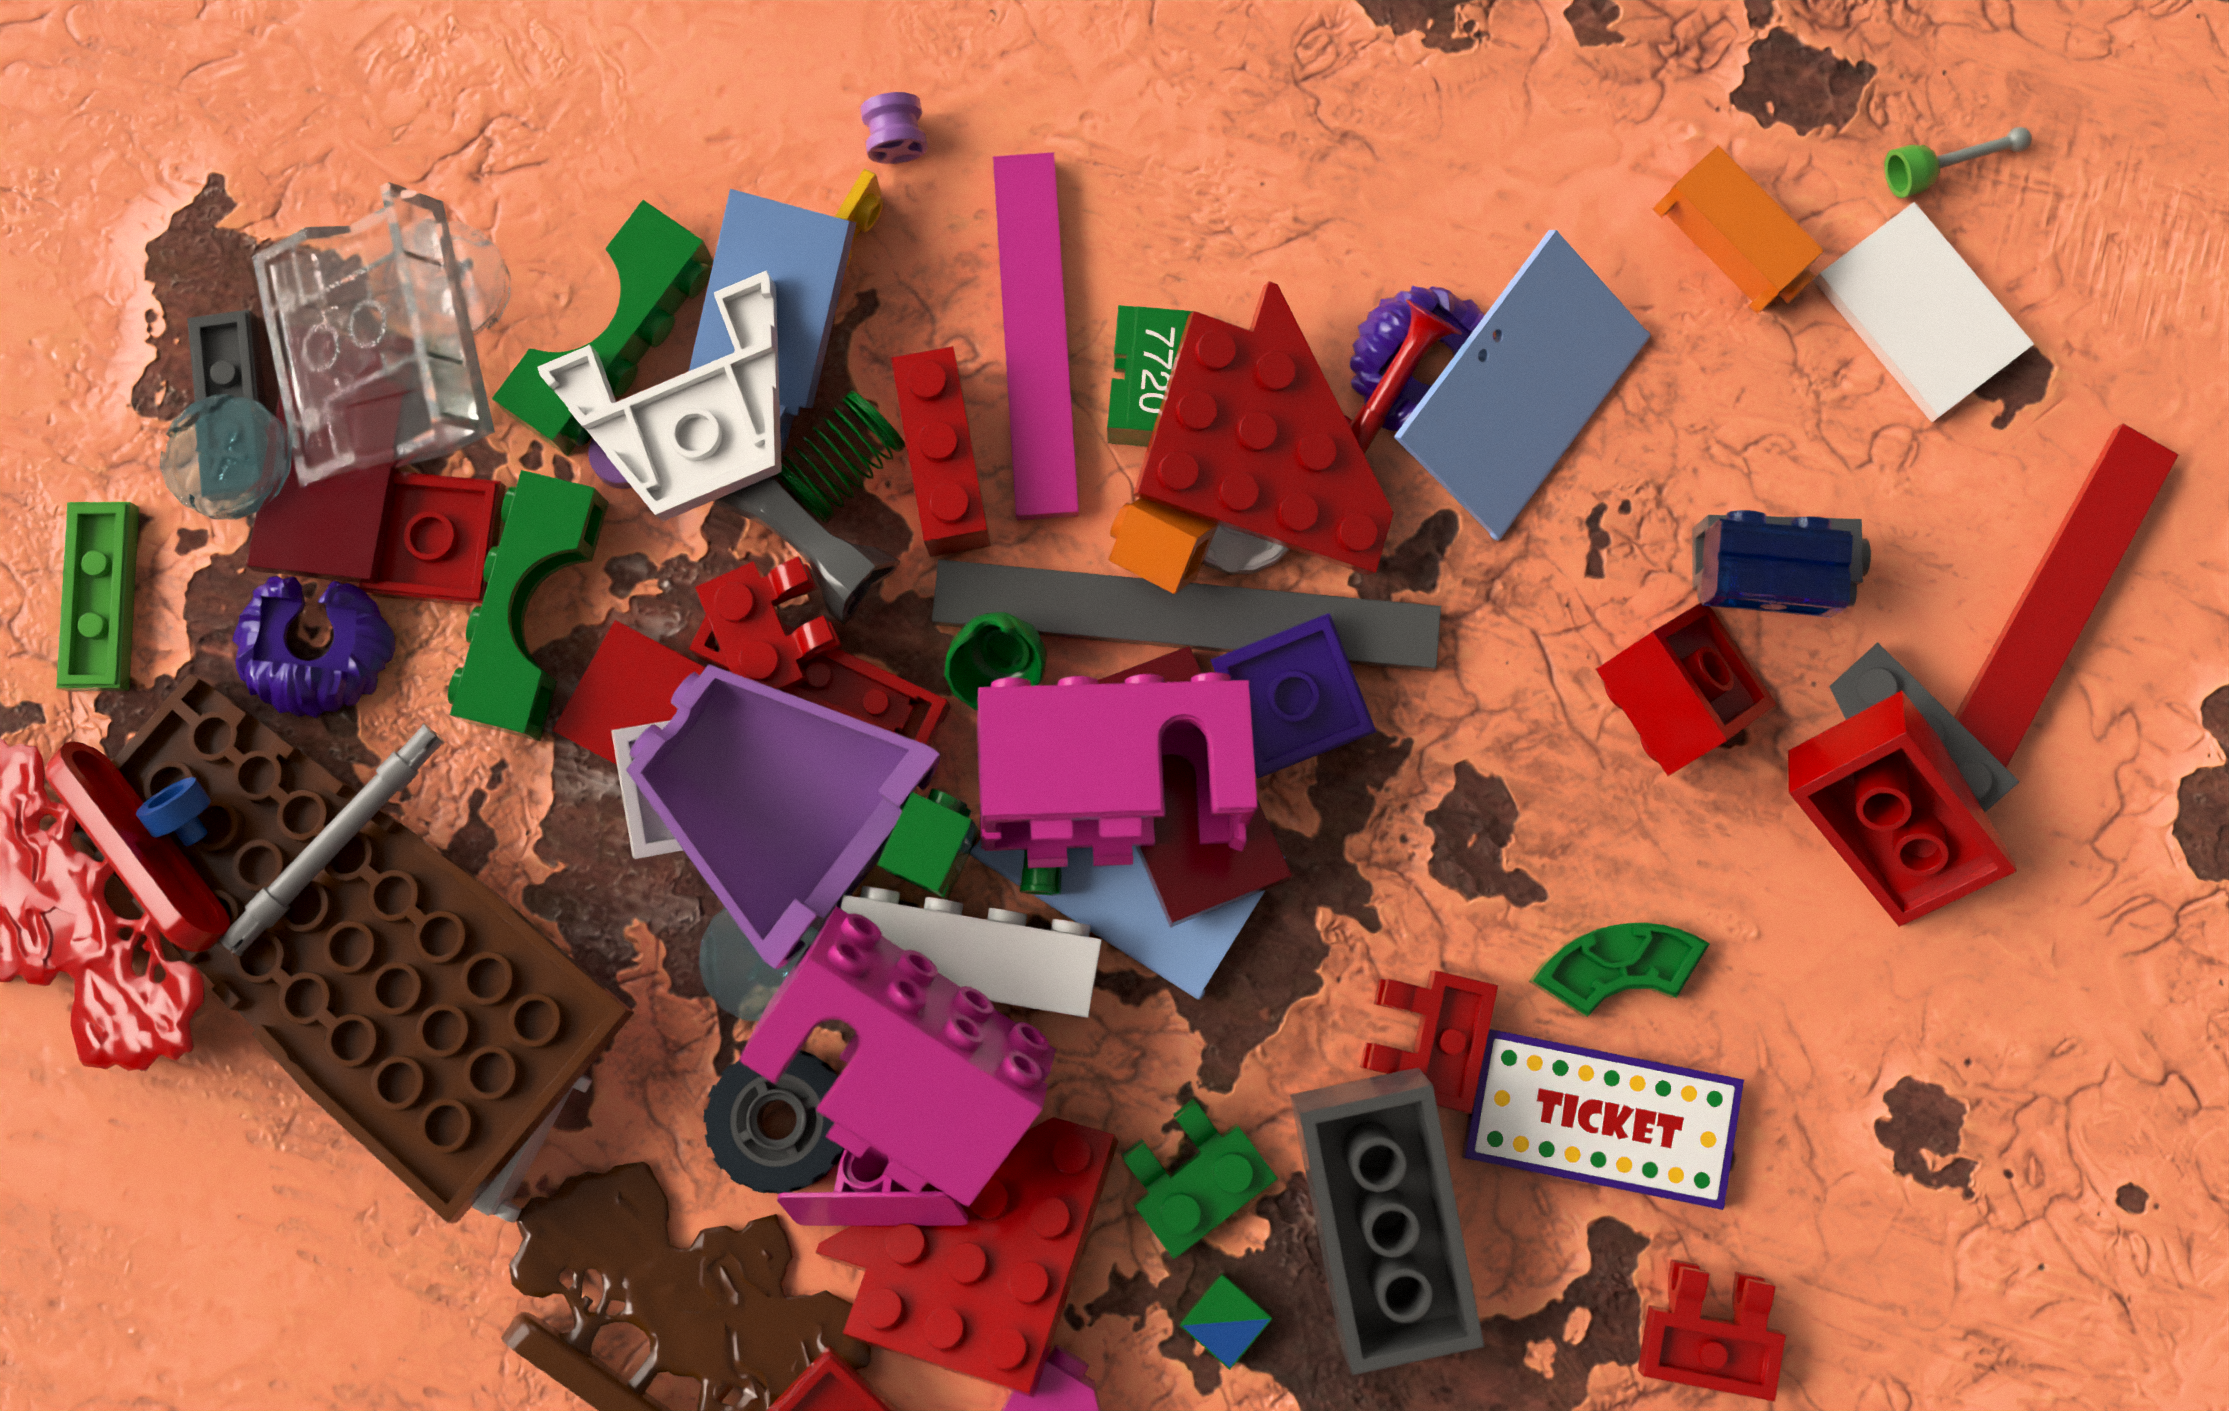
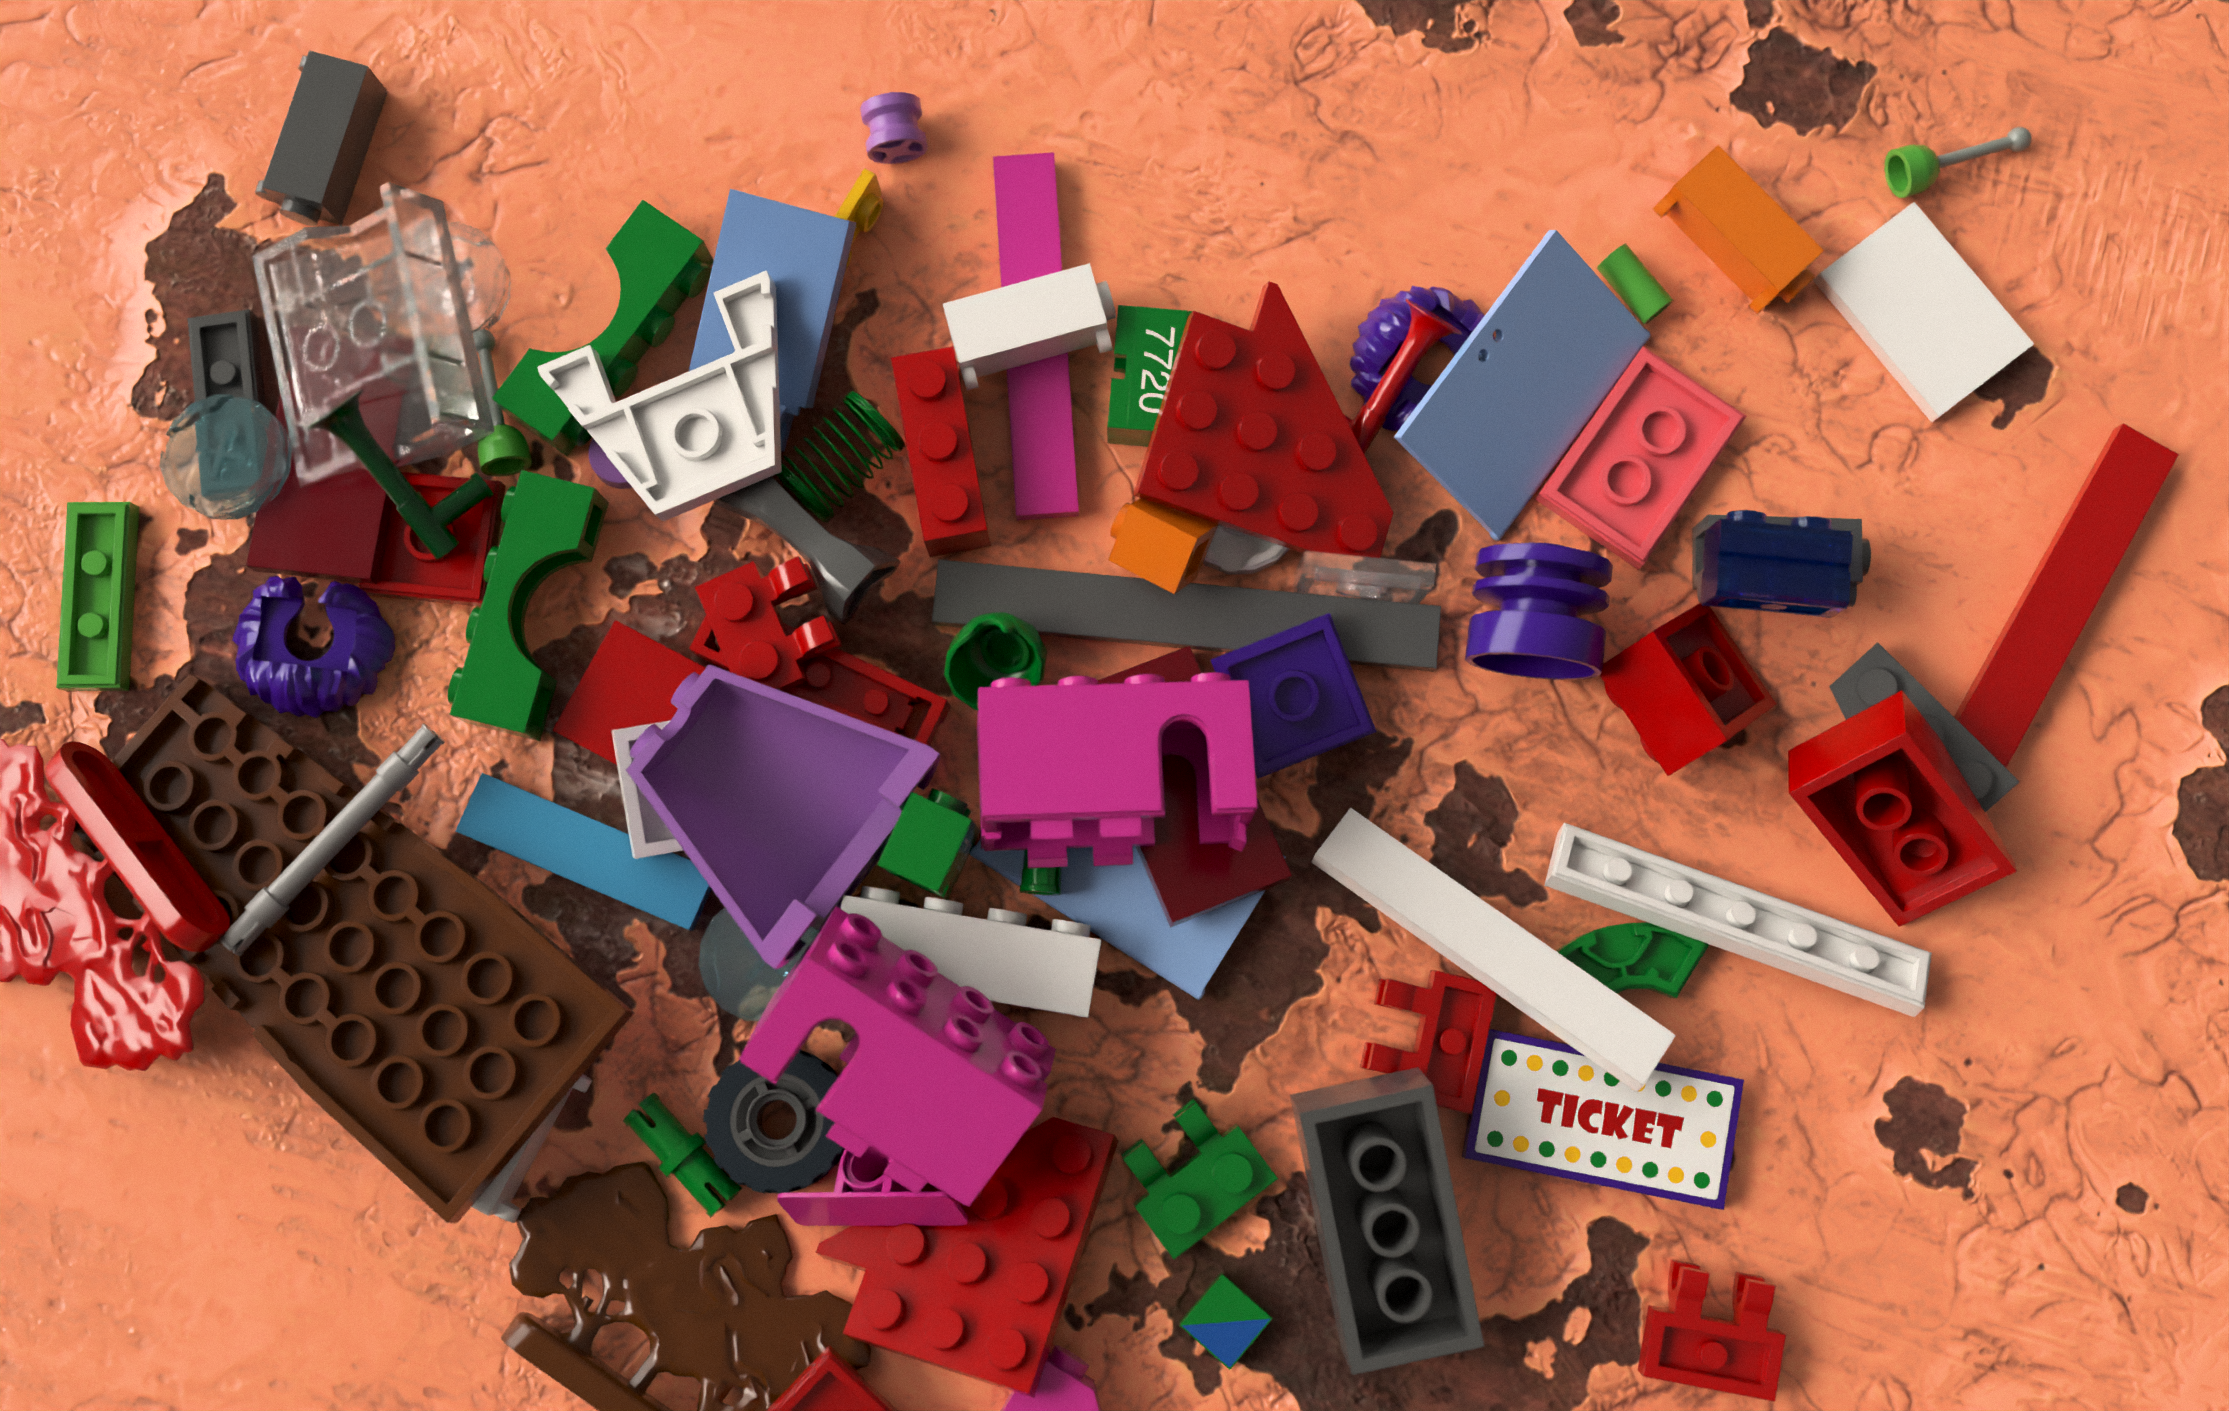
(176, 810): blue tile -> none
(323, 140): none -> dark grey brick
(426, 521): none -> dark green piece
(506, 449): none -> bright green hinge
(583, 851): none -> dark azure tile
(682, 1154): none -> green pin
(1029, 322): none -> white brick
(1364, 577): none -> clear tile
(1494, 950): none -> white tile
(1539, 601): none -> dark purple wheel
(1634, 284): none -> bright green piece
(1640, 458): none -> coral tile
(1739, 920): none -> white tile

